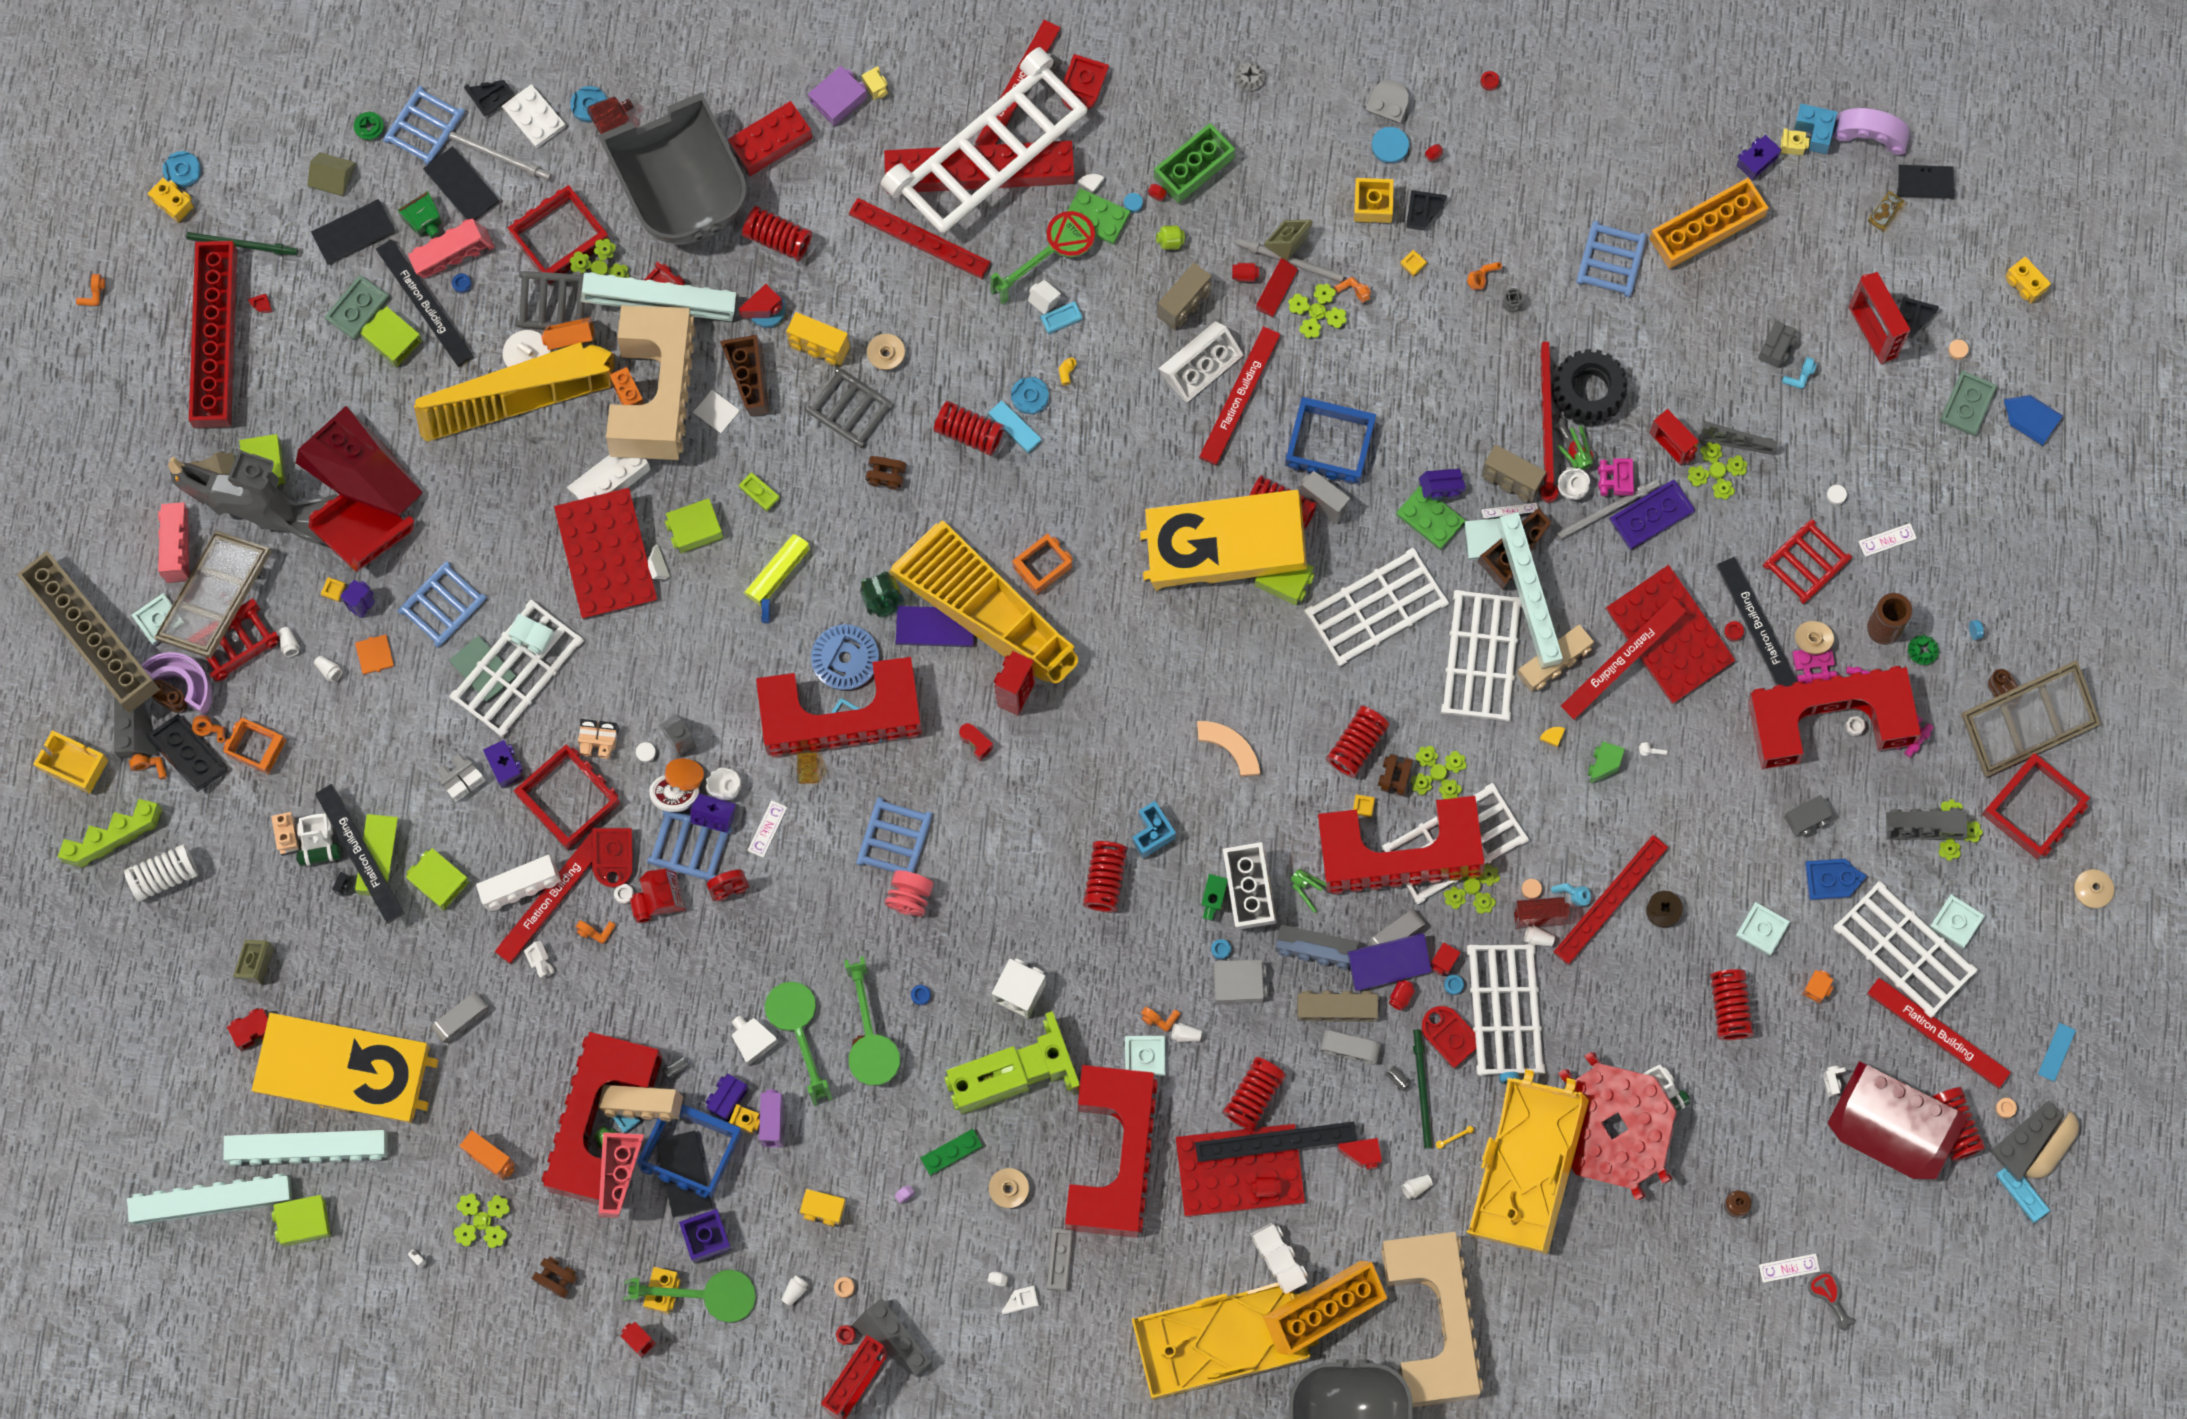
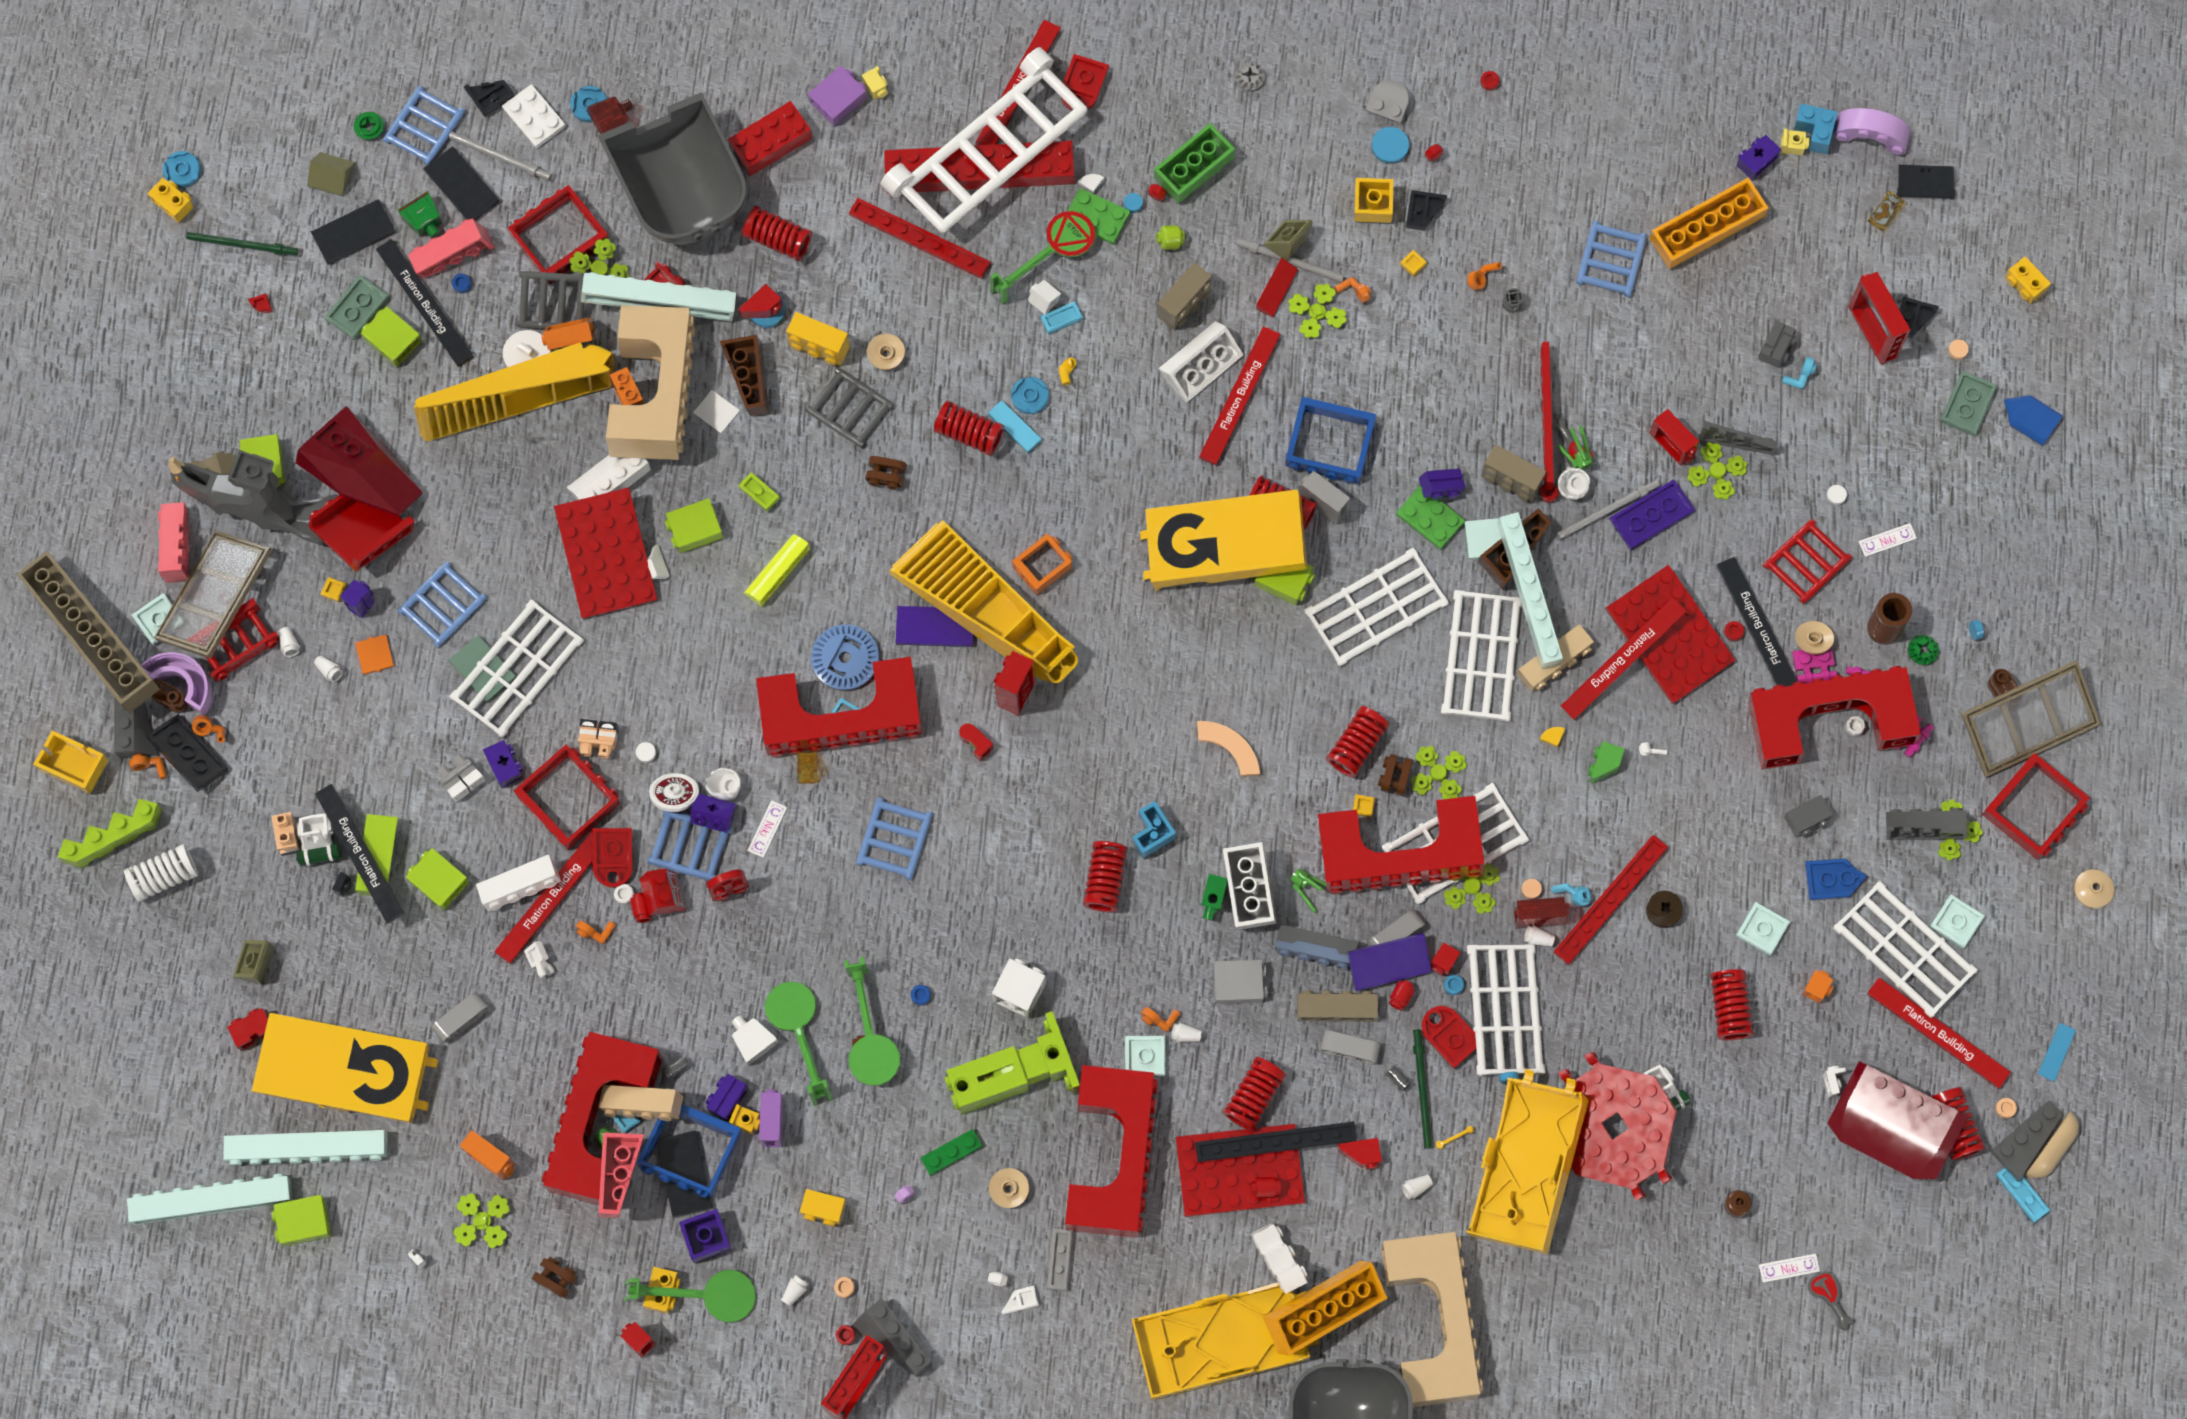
(97, 285): orange plate -> none
(213, 334): red brick -> none
(271, 753): orange window -> none
(531, 634): light aqua brick -> none
(678, 735): dark grey slope -> none
(684, 774): orange tile -> none
(765, 606): blue tile -> none
(881, 594): clear green brick -> none
(909, 893): coral wheel -> none
(1221, 949): dark azure tile -> none
(1245, 272): red brick -> none
(1503, 511): white sticker -> none
(1594, 364): black tyre -> none
(1622, 476): dark pink plate -> none

